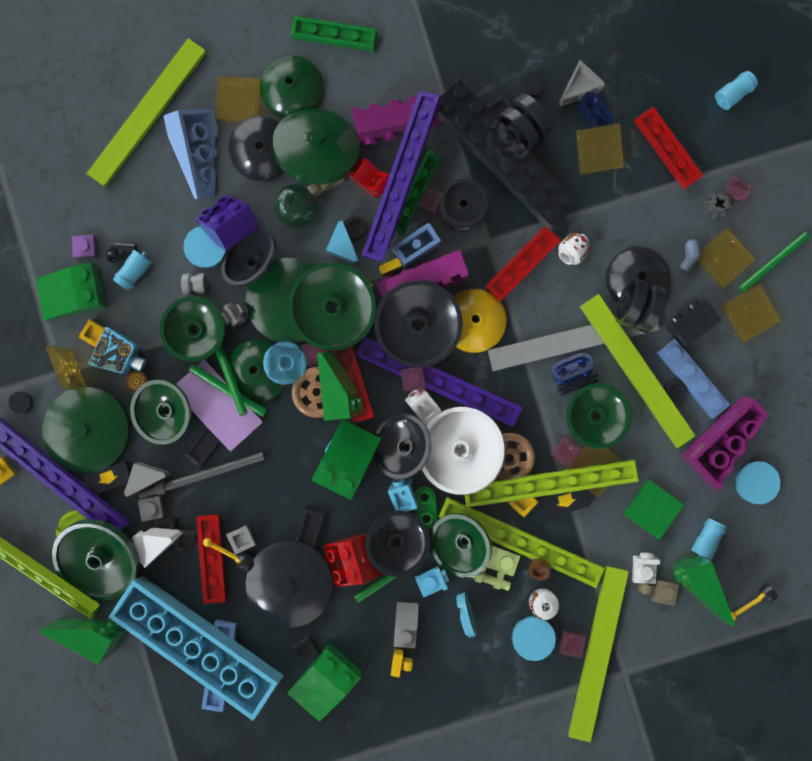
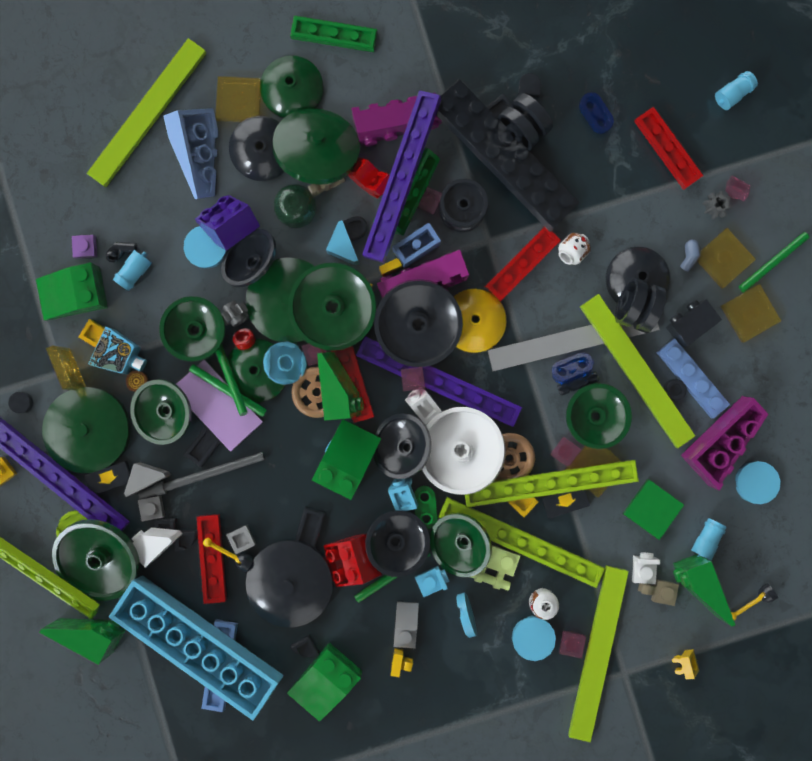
(194, 284): light grey wheel -> none
(244, 339): none -> red tile
(539, 569): reddish brown tile -> none
(581, 82): light grey slope -> none
(599, 148): clear yellow tile -> none
(688, 663): none -> yellow tile

